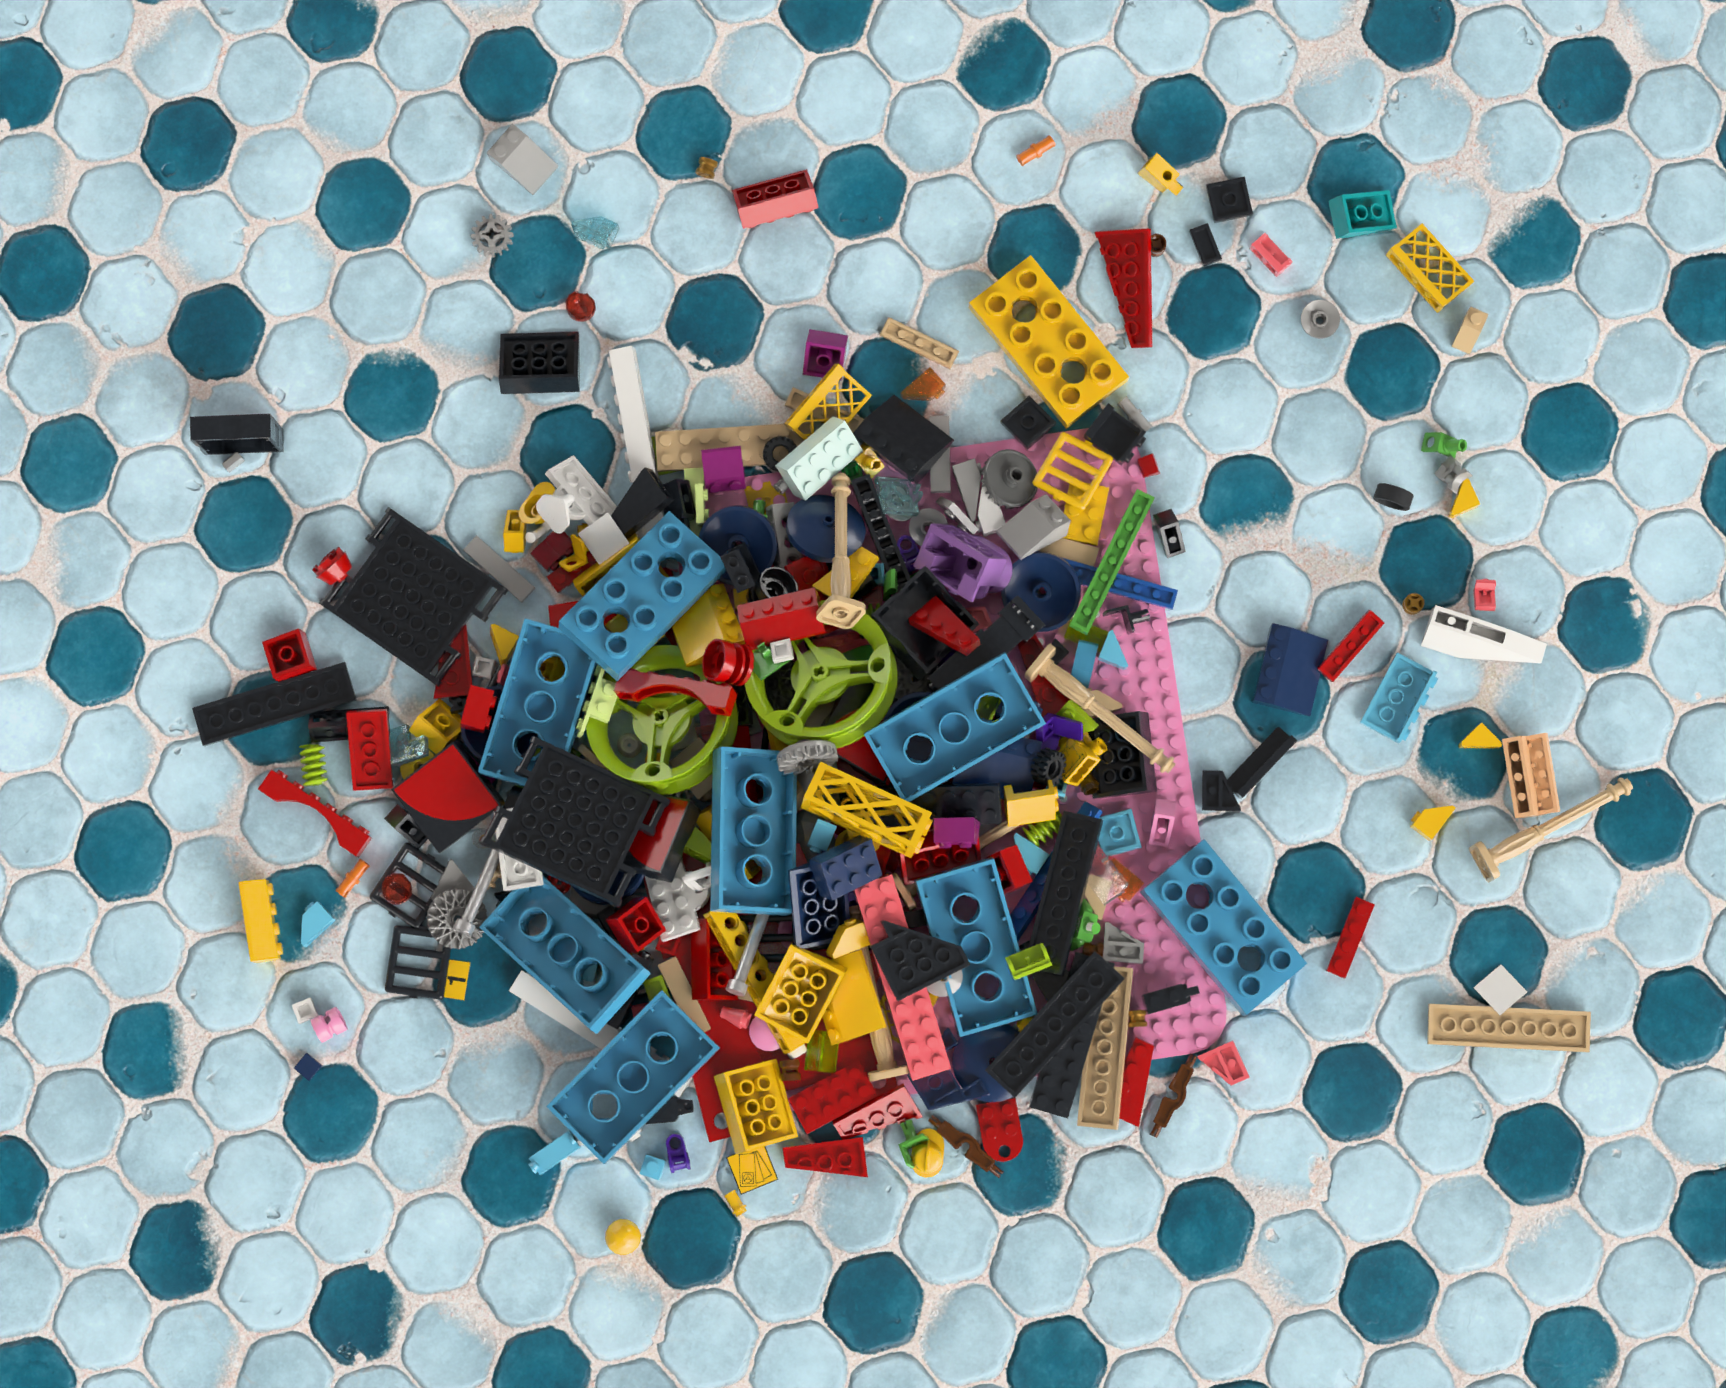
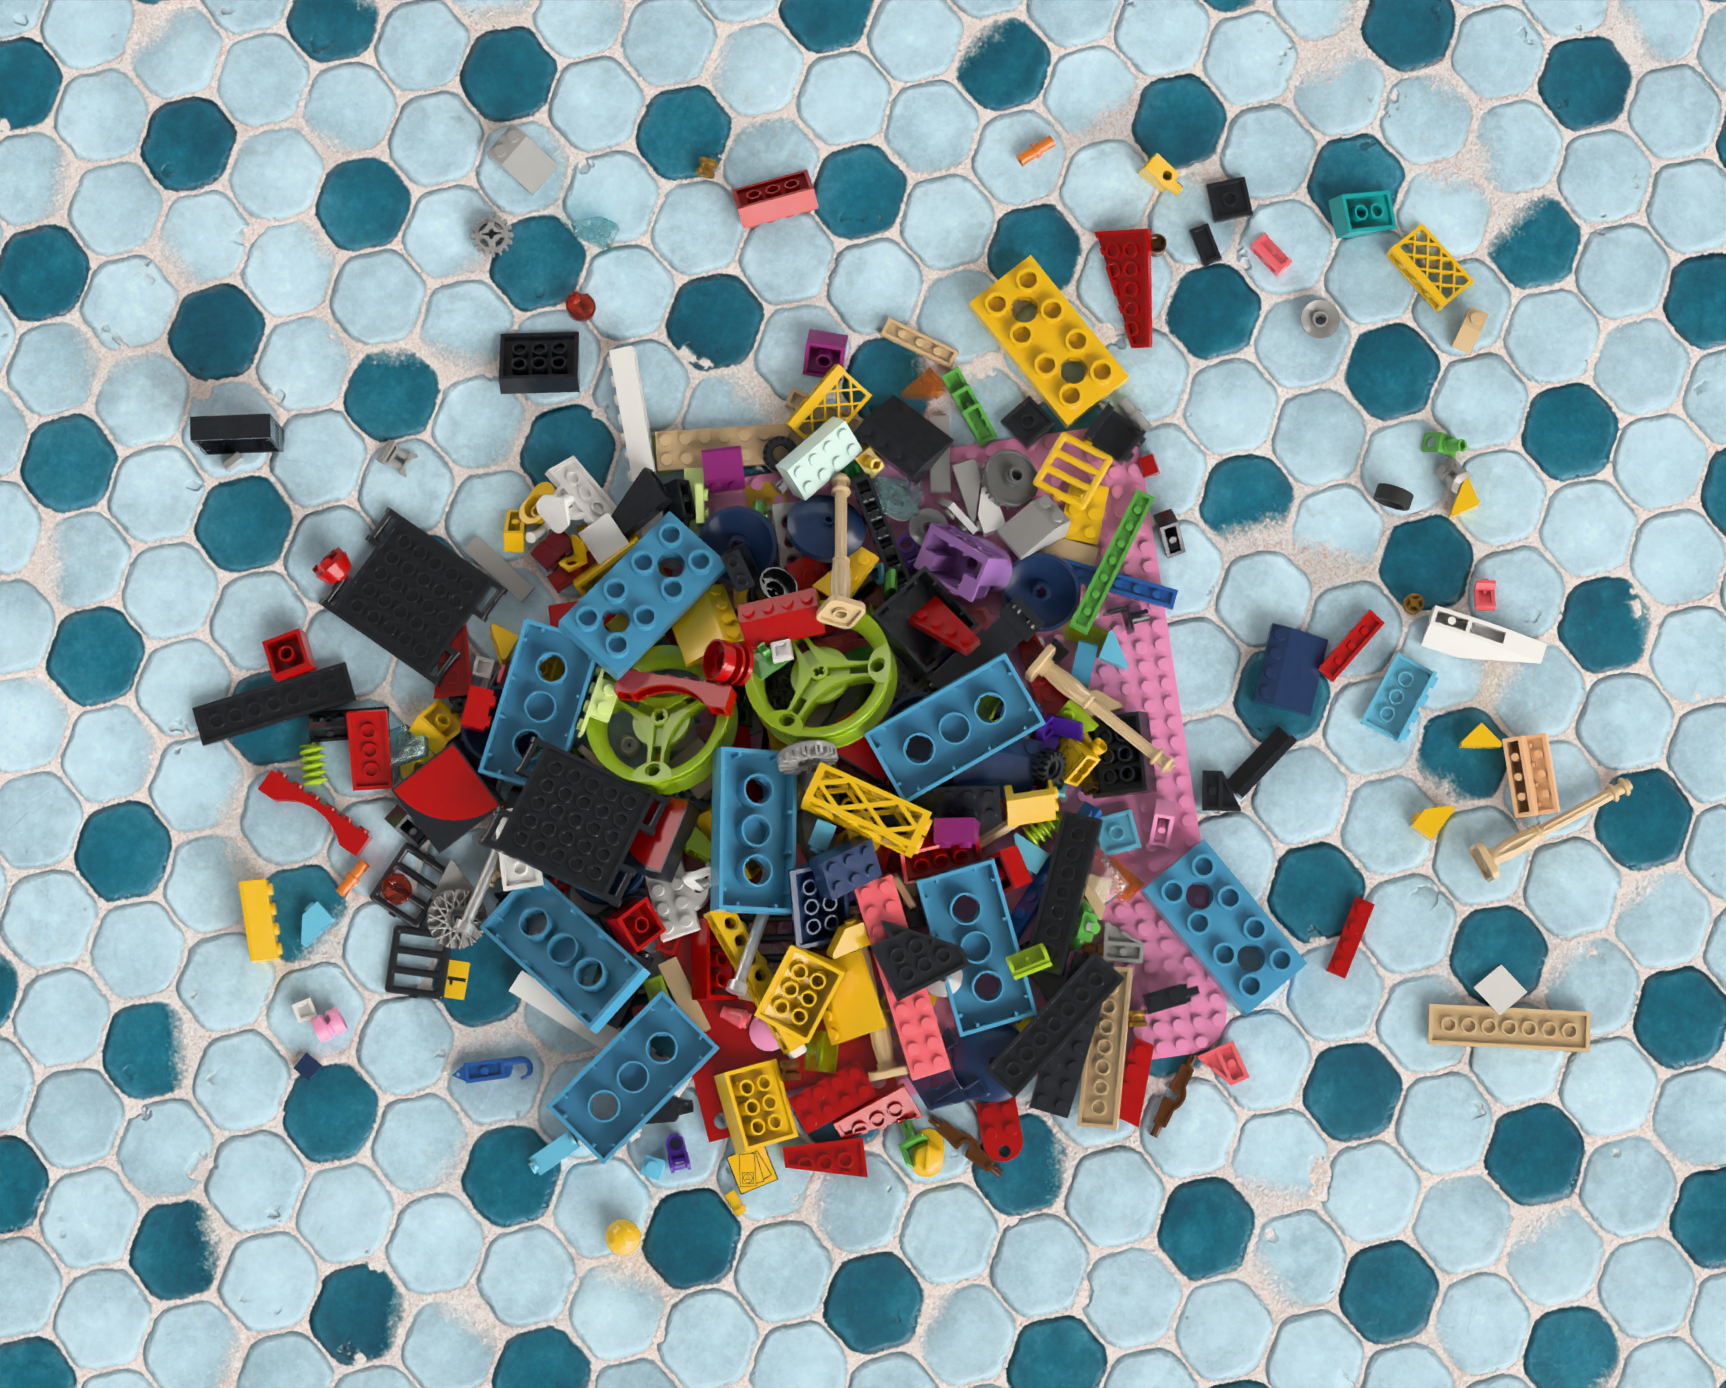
(390, 451): none -> light grey piece
(492, 1069): none -> blue plate
(969, 406): none -> bright green slope

